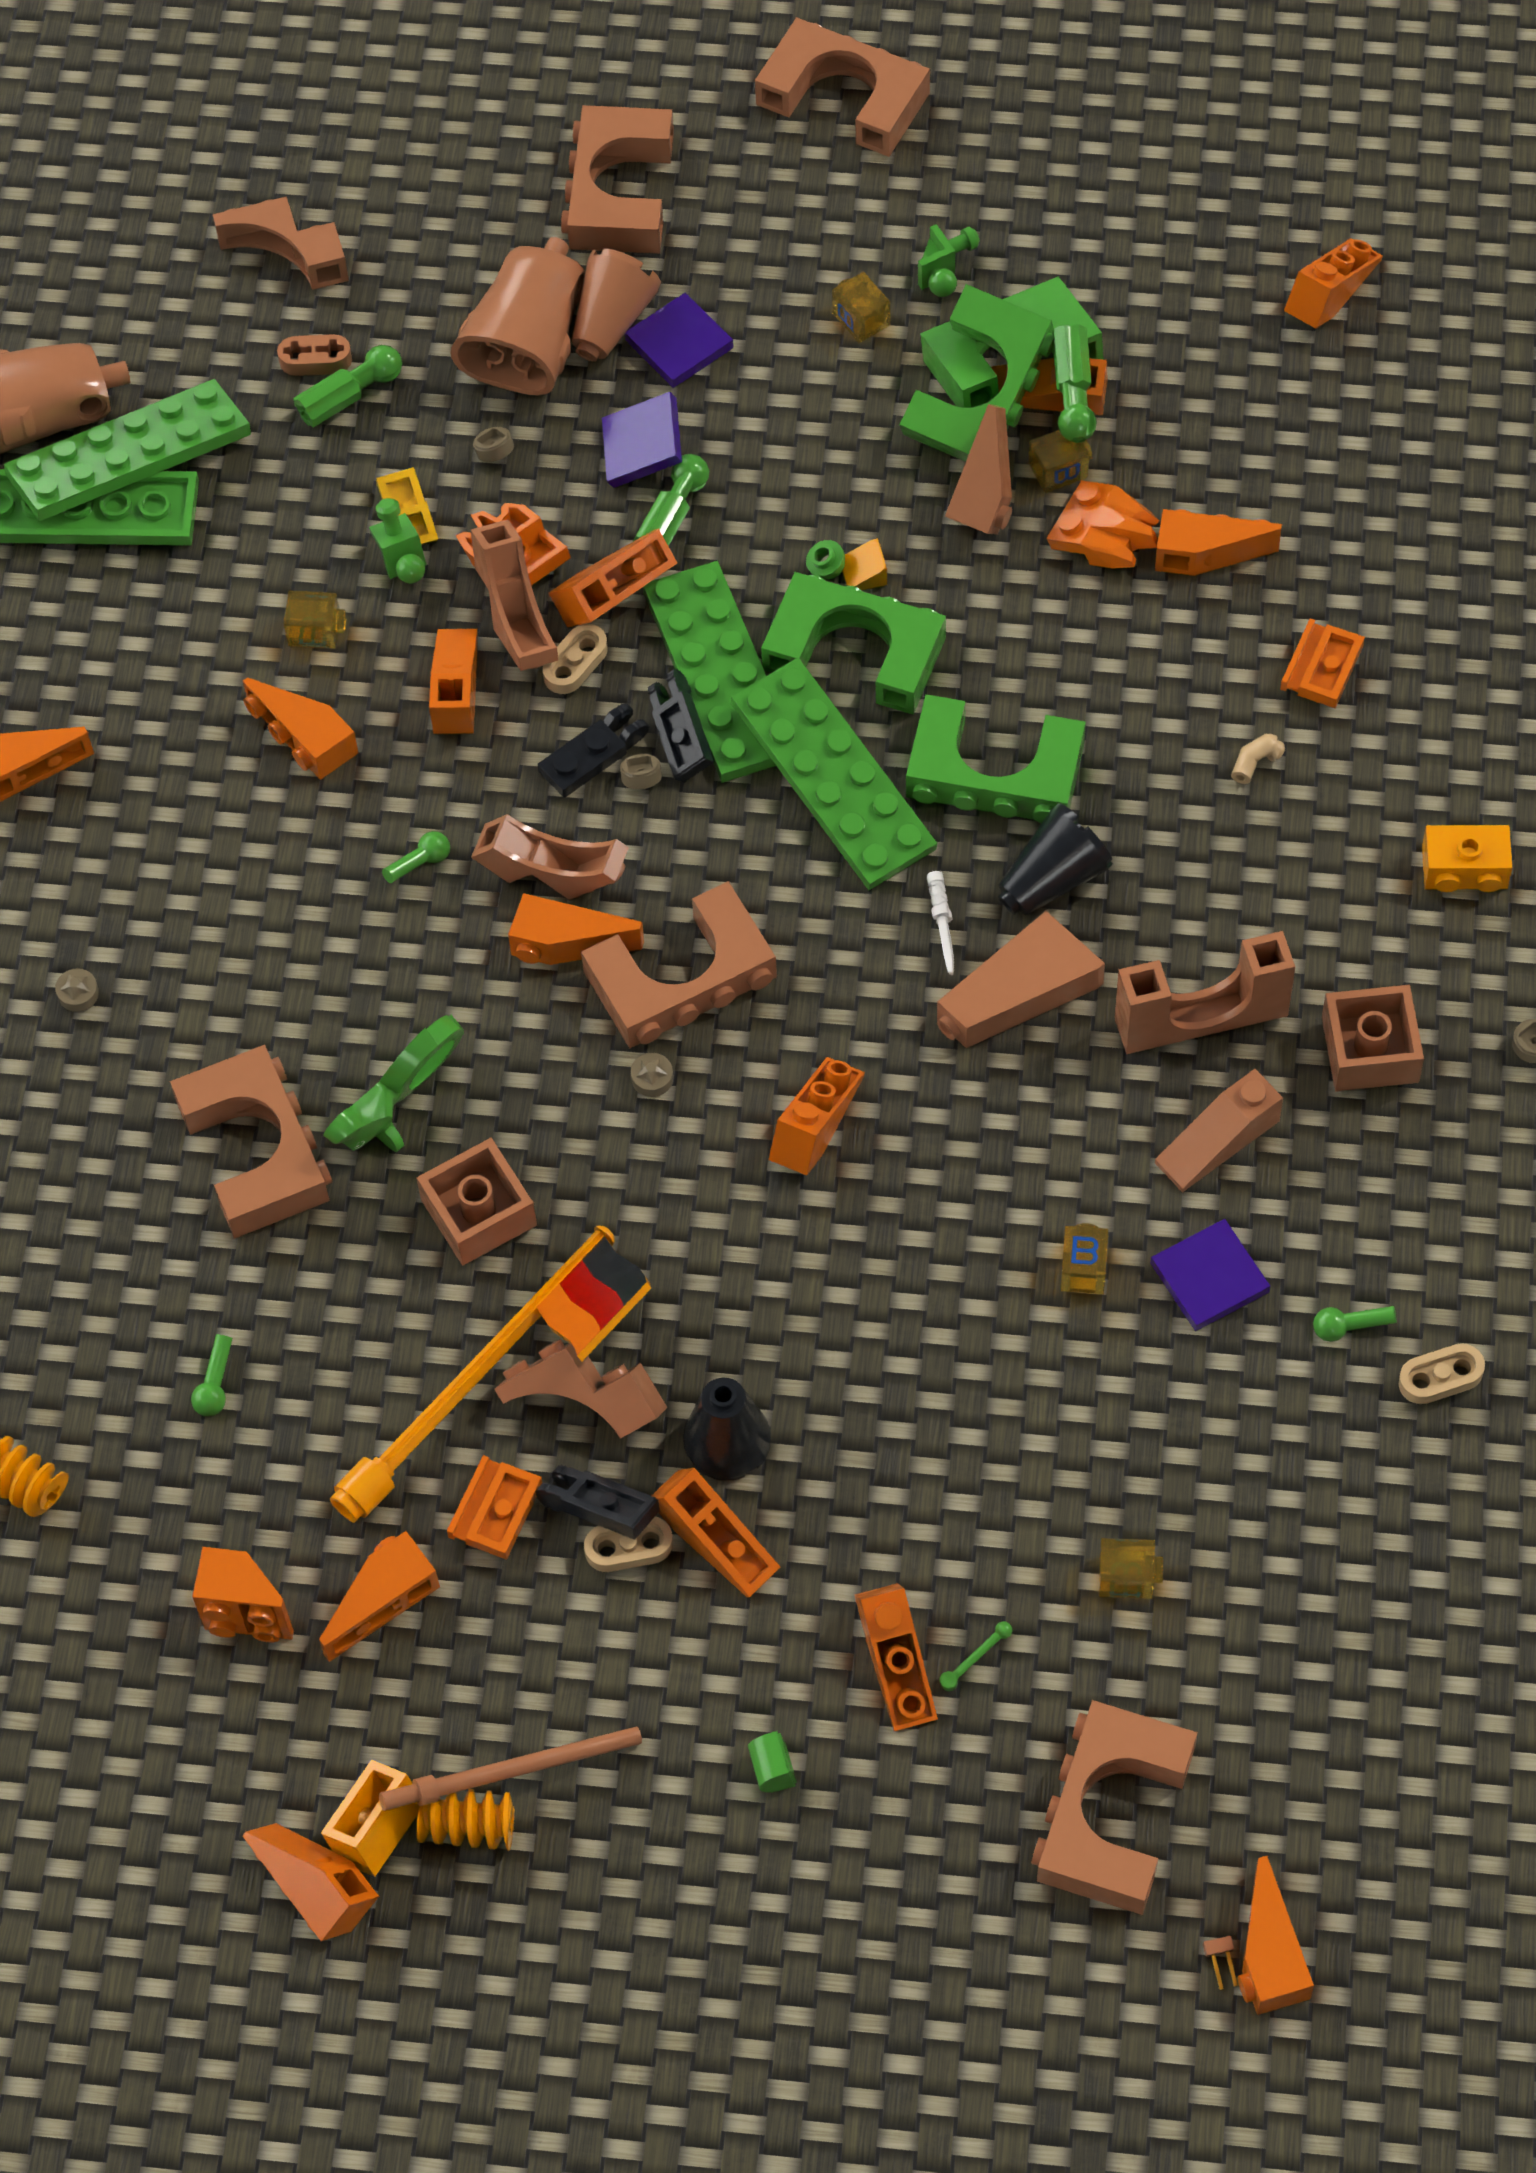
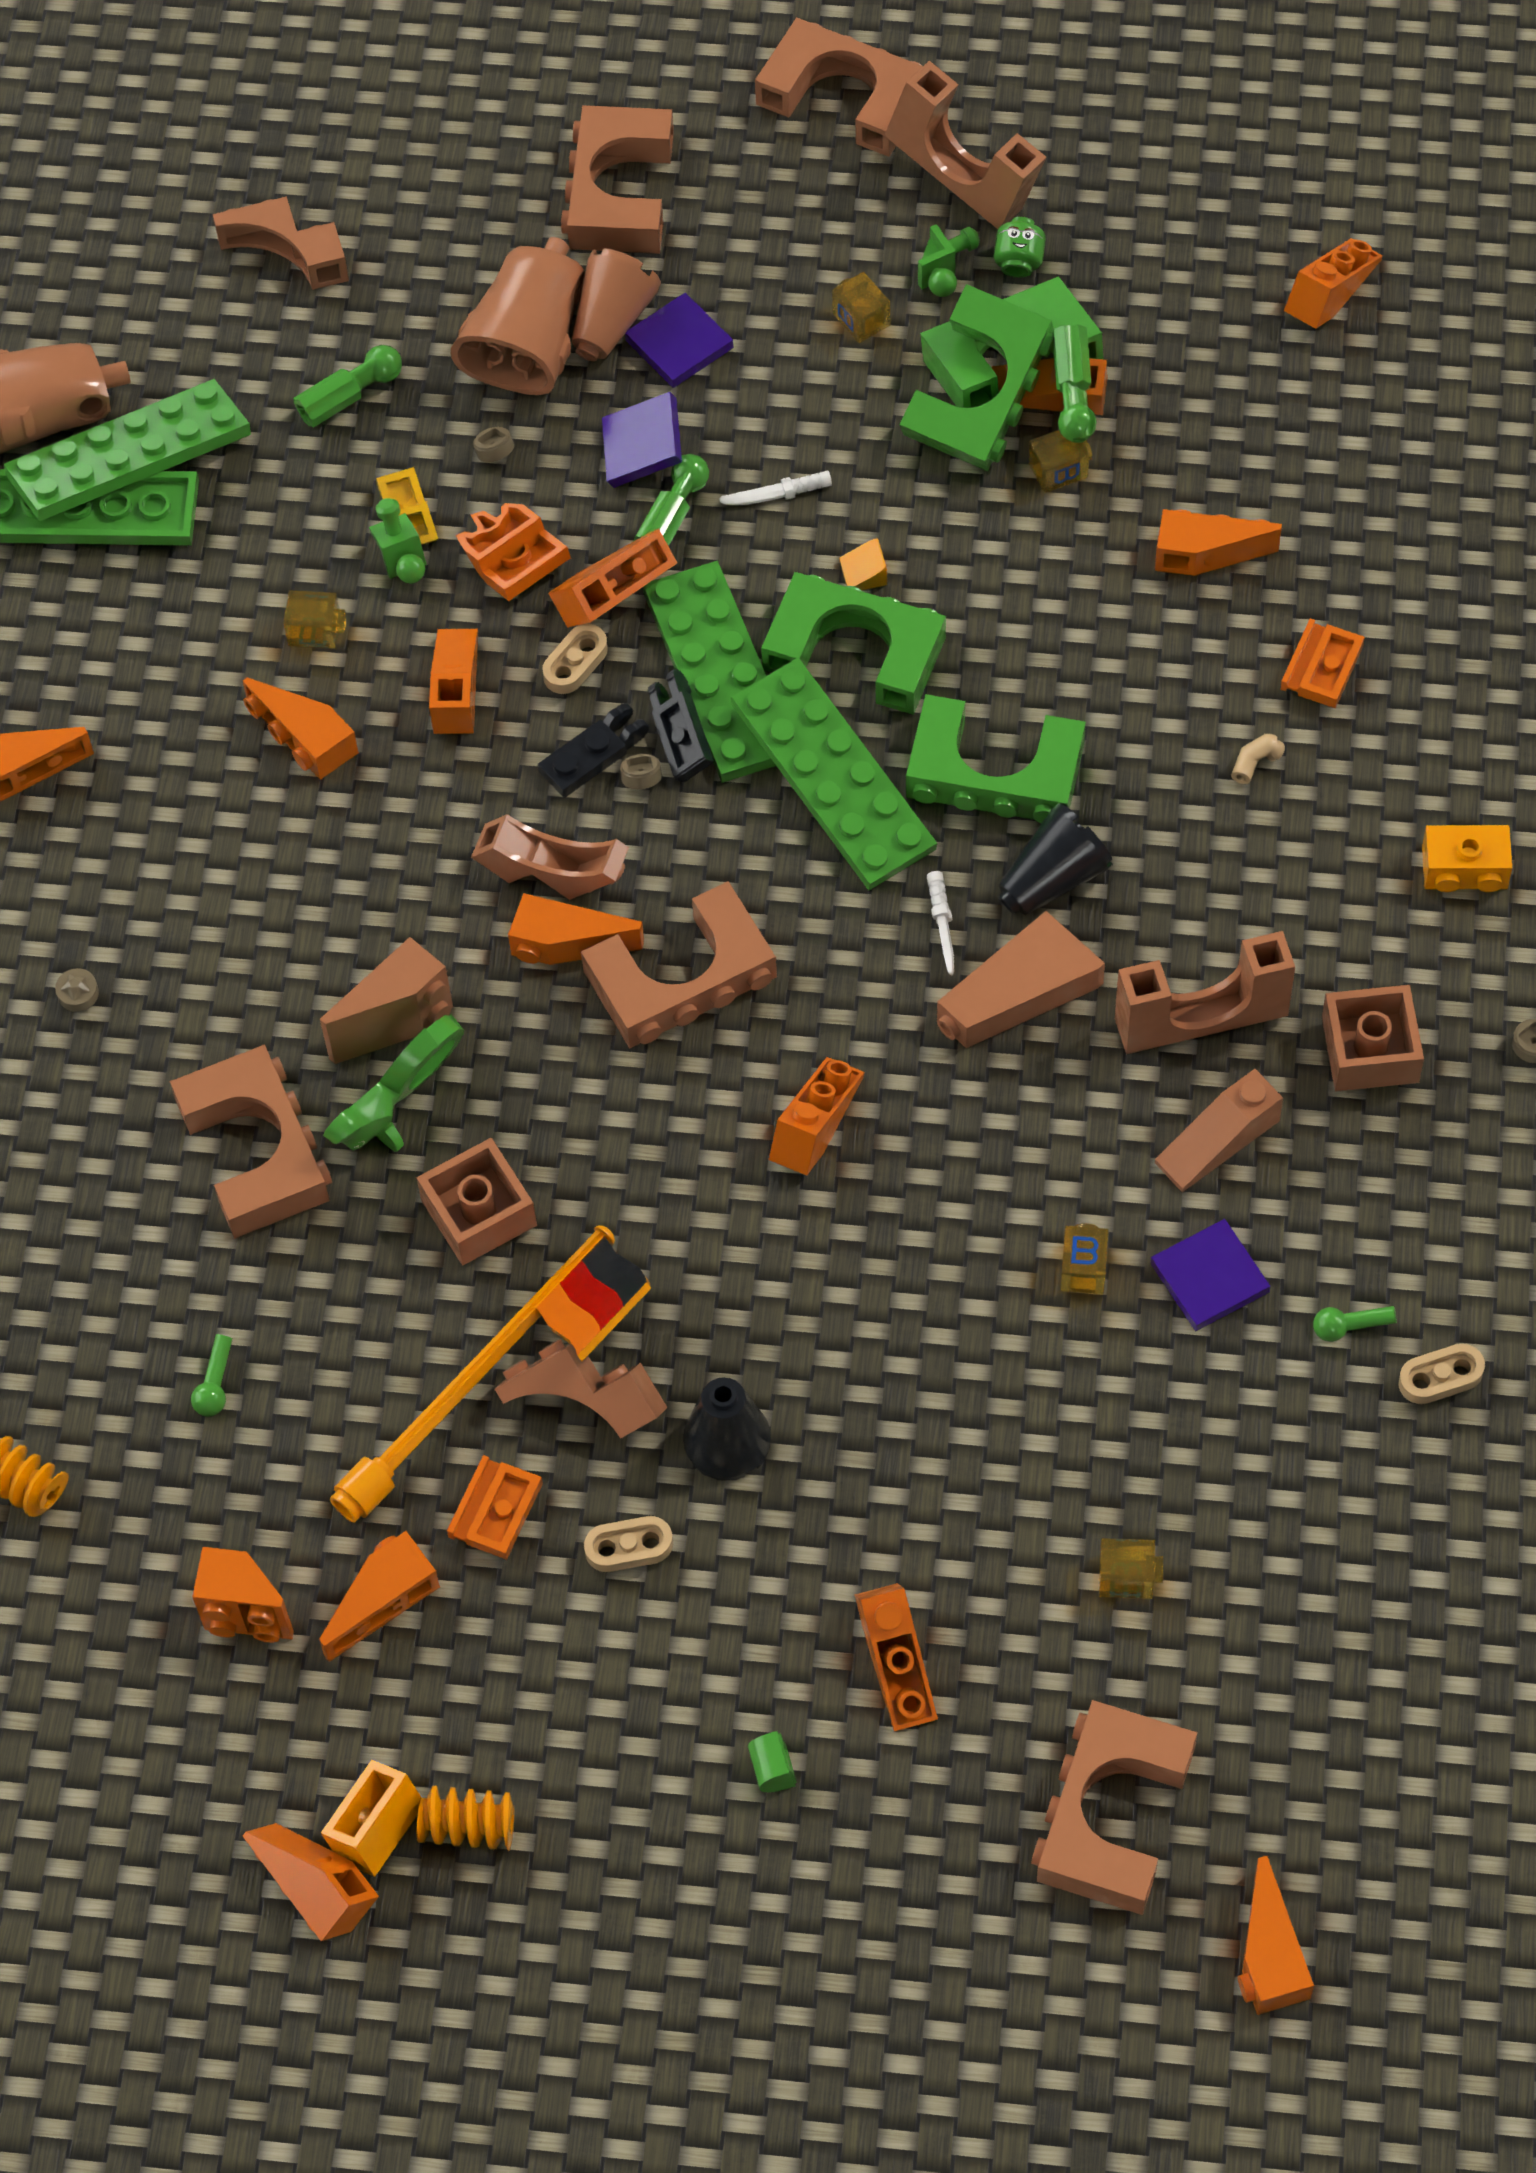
(314, 354): nougat beam -> none
(388, 1004): none -> nougat slope
(429, 1789): nougat bar -> none
(432, 848): bright green bar -> none
(514, 609): nougat arch -> none
(599, 1501): black hinge -> none
(651, 1074): dark tan tile -> none
(714, 1530): orange slope -> none
(787, 488): none -> white piece
(832, 565): bright green plate -> none
(923, 133): none -> nougat arch
(949, 1679): bright green hinge -> none
(985, 481): nougat slope -> none
(1019, 247): none -> bright green head
(1104, 526): orange plate -> none
(1217, 1947): nougat piece -> none

